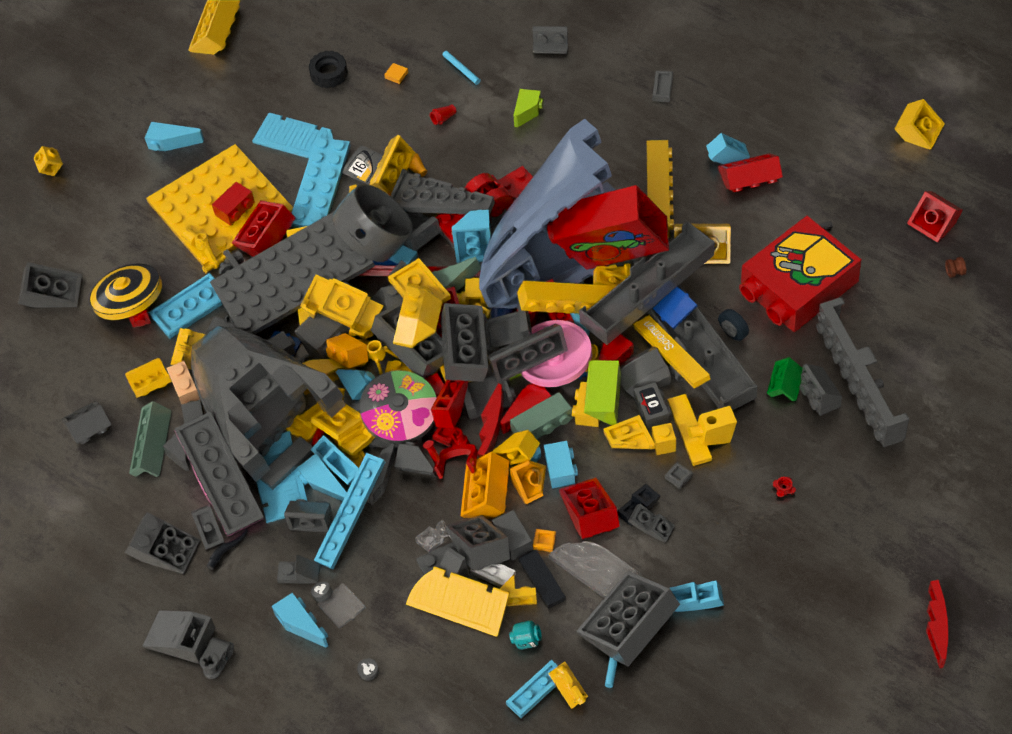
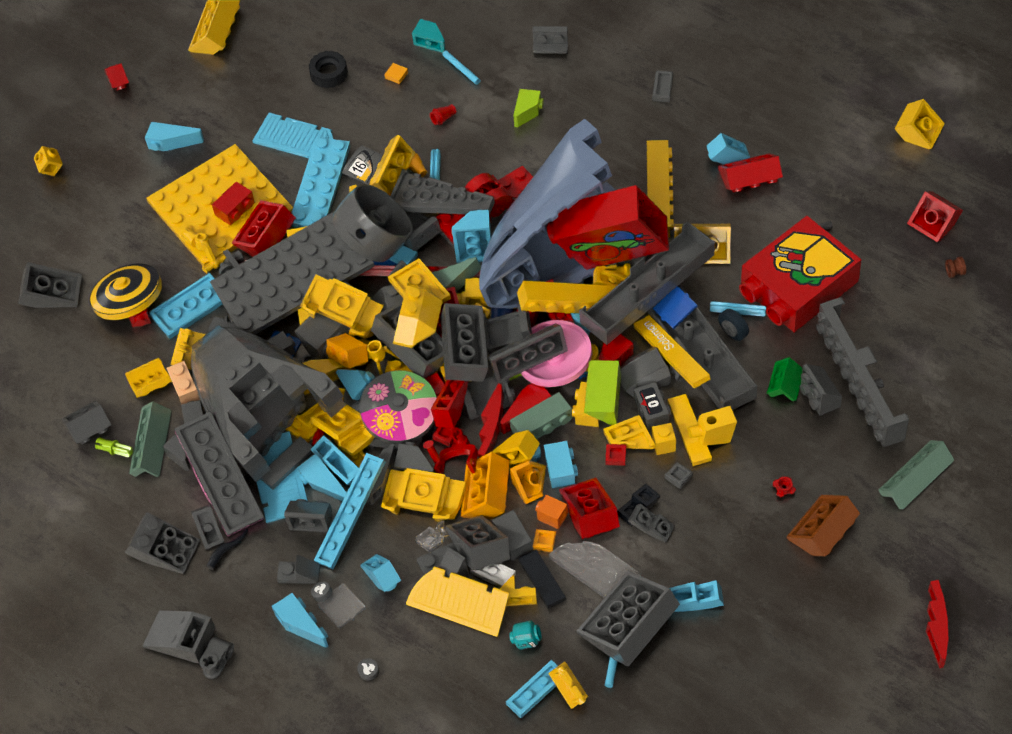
(114, 447): none -> lime axle
(116, 76): none -> red slope
(381, 572): none -> medium azure slope
(423, 493): none -> yellow piece
(428, 36): none -> teal slope
(435, 164): none -> medium azure axle
(551, 511): none -> orange brick
(615, 454): none -> red plate
(742, 309): none -> medium azure axle
(824, 524): none -> dark orange slope
(917, 473): none -> sand green panel

